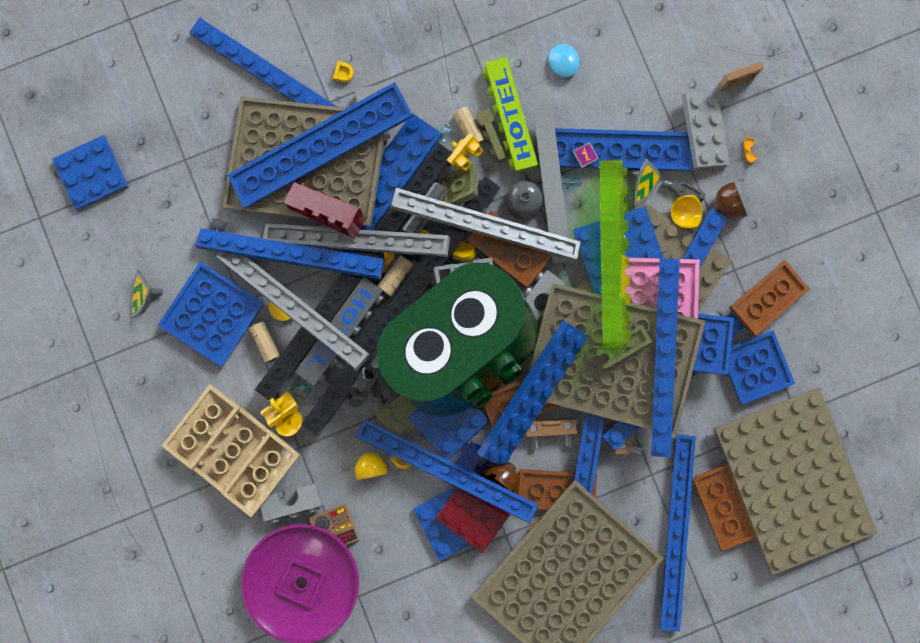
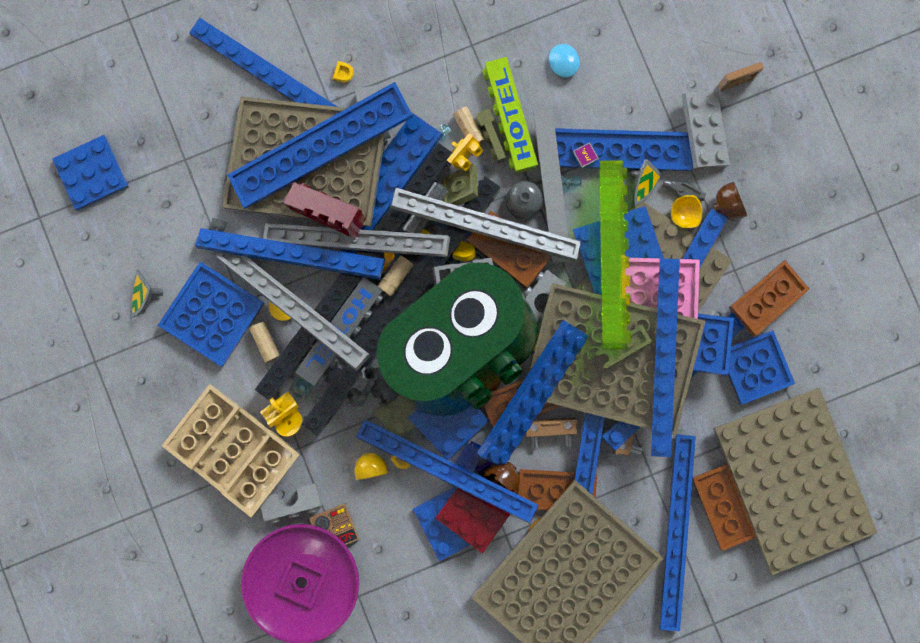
(747, 144): light orange piece -> none

